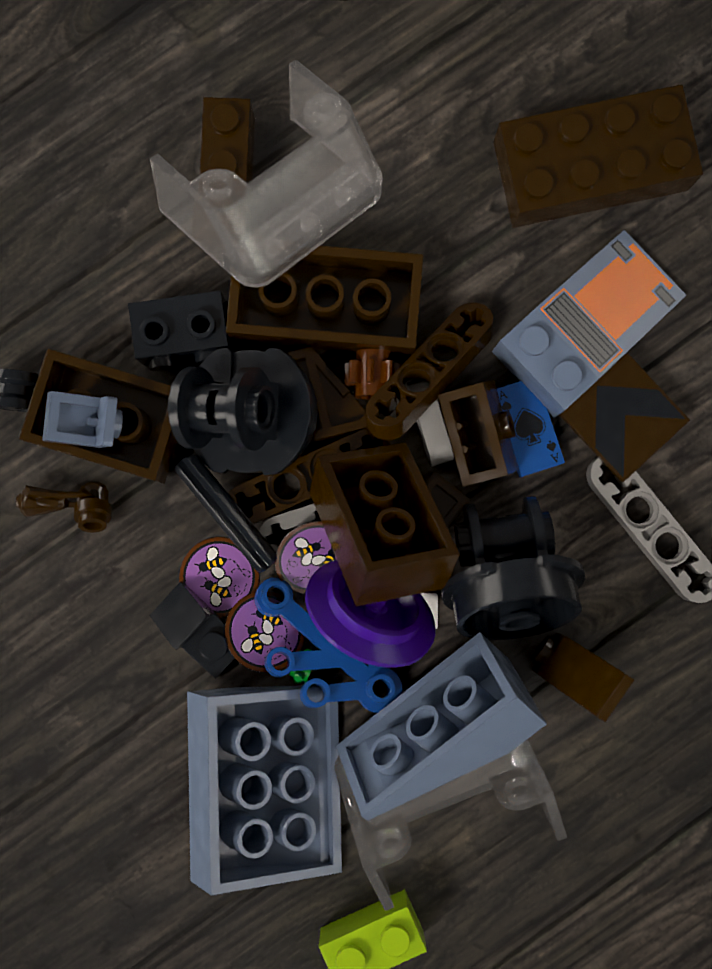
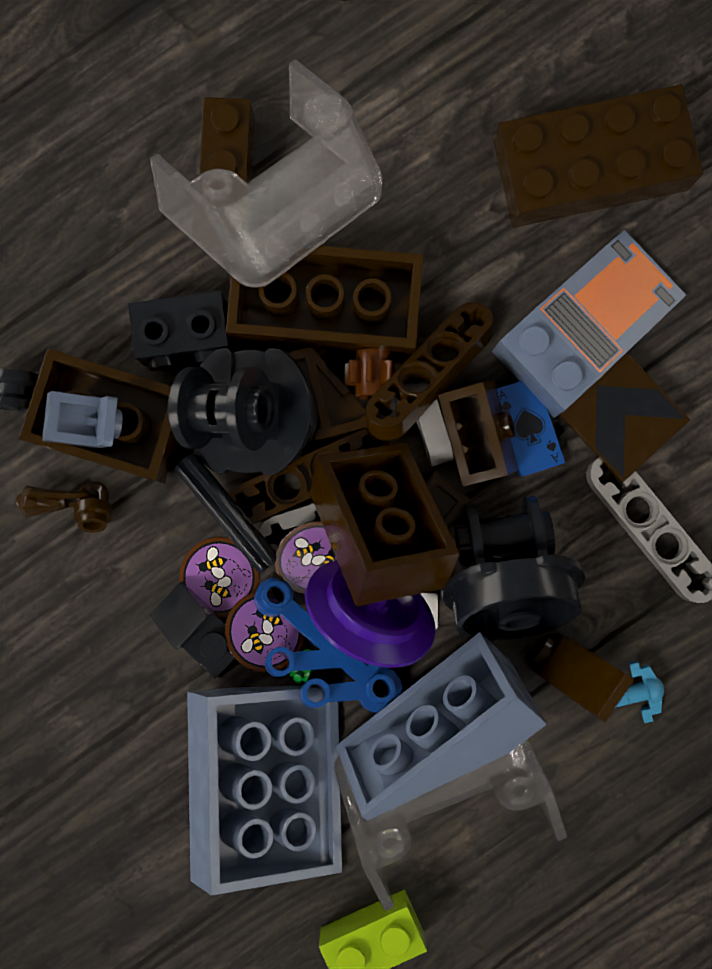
(650, 689): none -> dark azure piece

